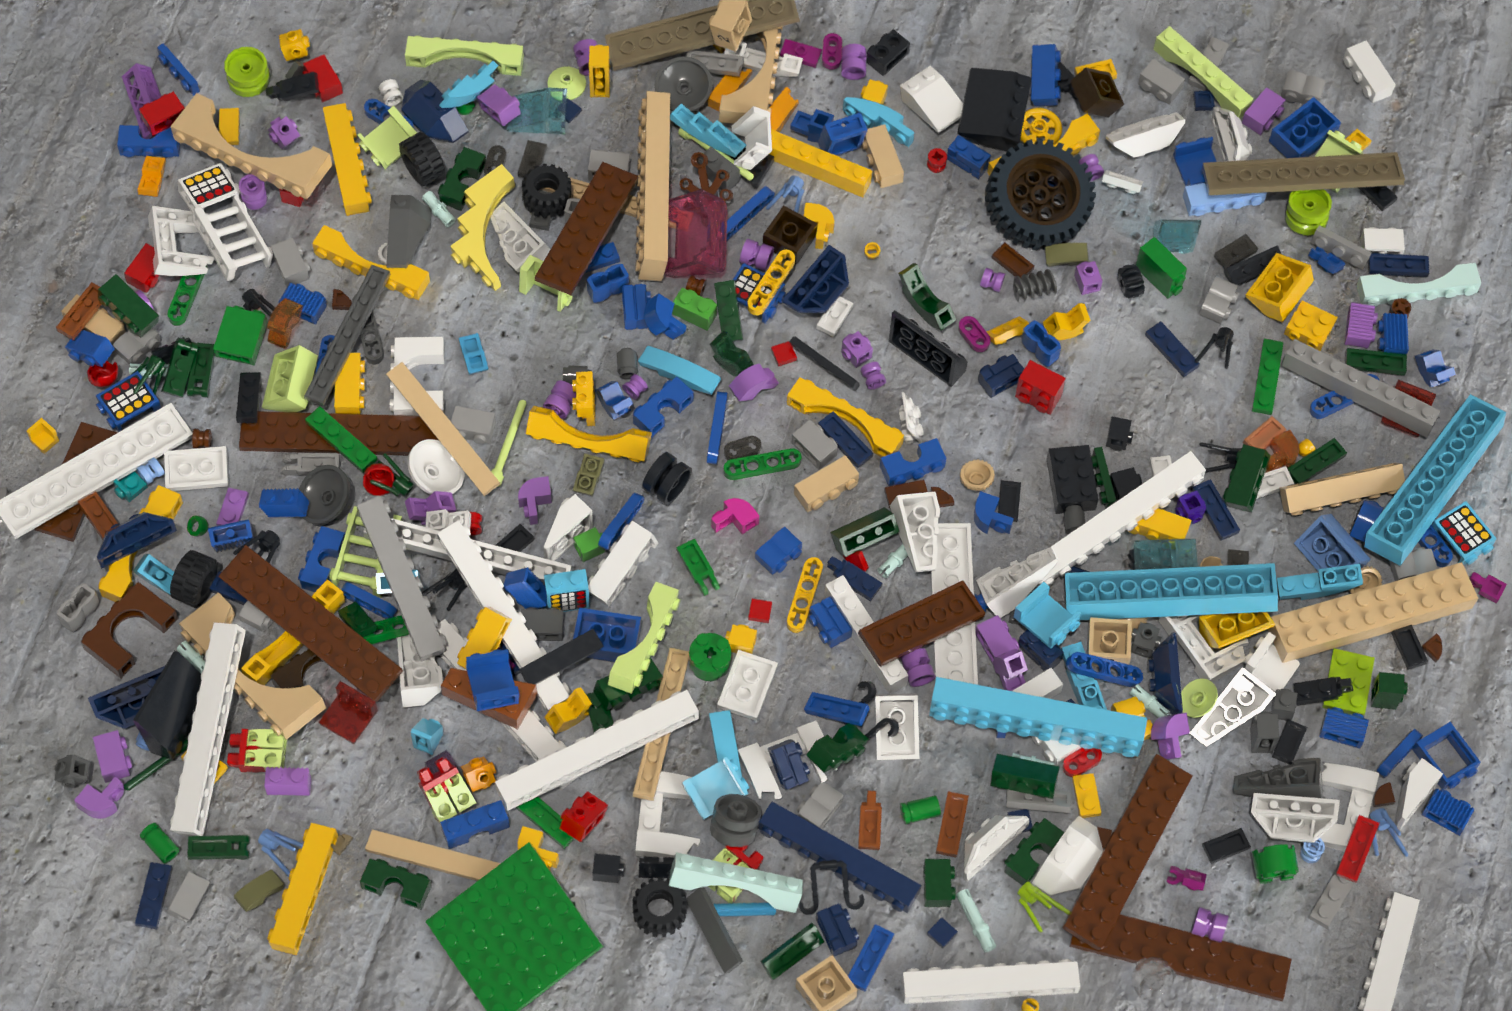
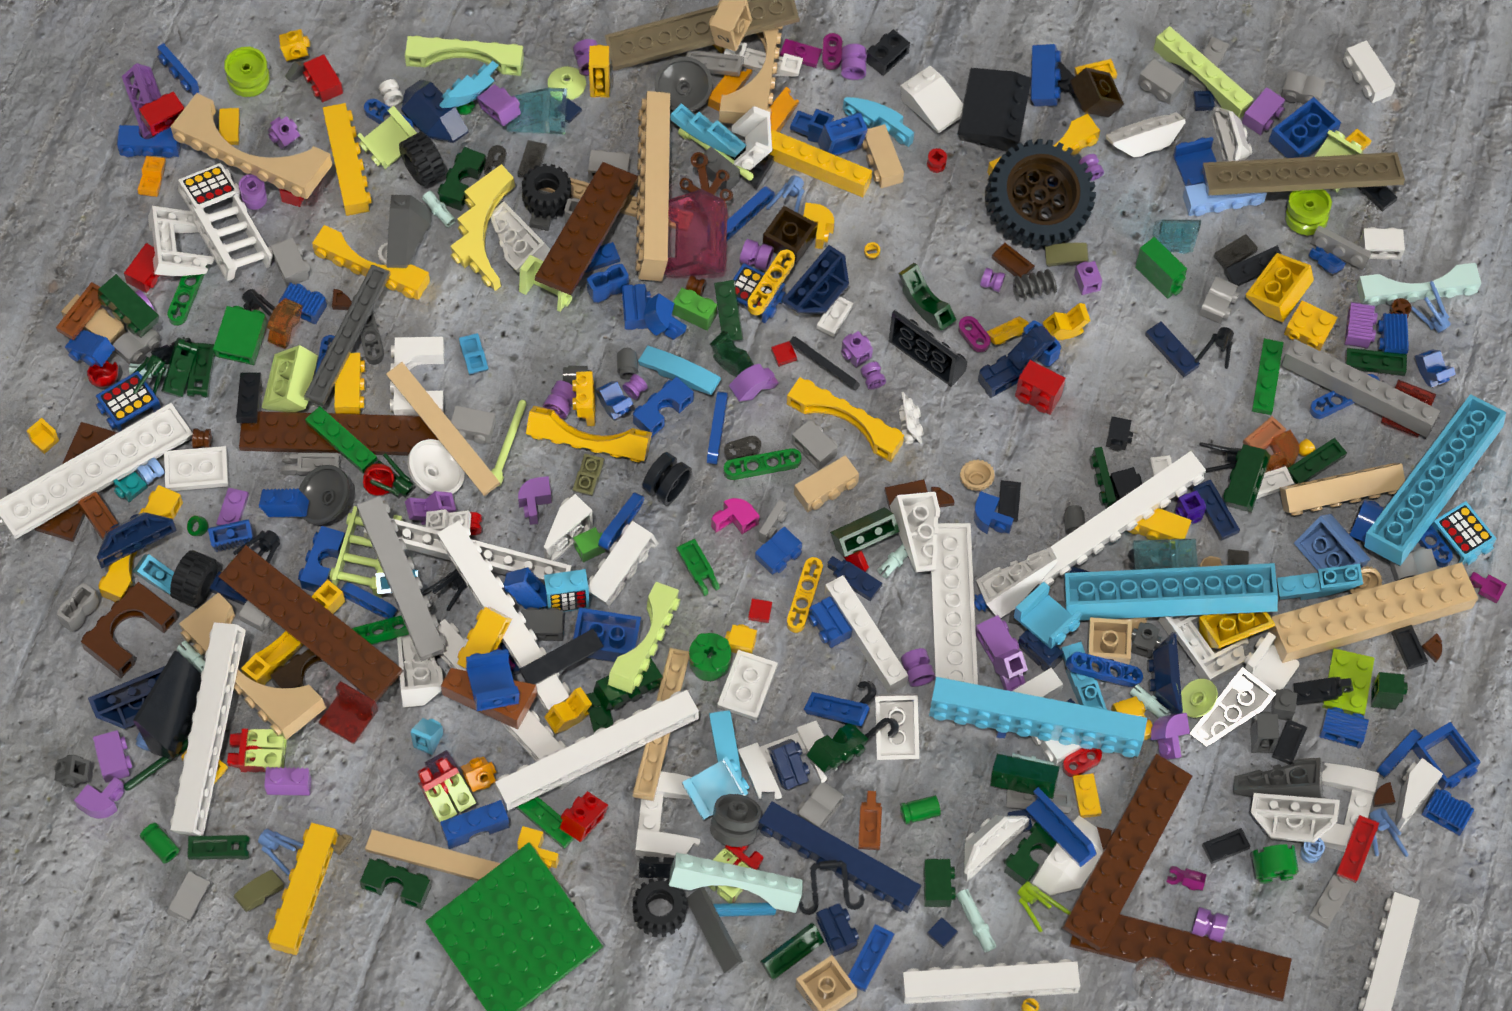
(153, 895): dark blue plate -> none
(294, 87): black hinge -> none
(357, 619): dark green plate -> none
(517, 539): black tile -> none
(607, 868): black brick -> none
(769, 527): none -> light grey plate
(846, 439): dark blue plate -> none
(875, 91): yellow brick -> none
(898, 470): blue arch -> none
(921, 623): reddish brown plate -> none
(952, 824): dark orange plate -> none
(968, 156): blue brick -> none
(1031, 347): none -> dark blue brick
(1037, 114): yellow plate -> none
(1061, 829): none -> blue fence
(1072, 478): black brick -> none
(1114, 179): white plate -> none
(1131, 281): black gear -> none
(1399, 265): dark blue plate -> none
(1439, 319): none -> medium blue plant

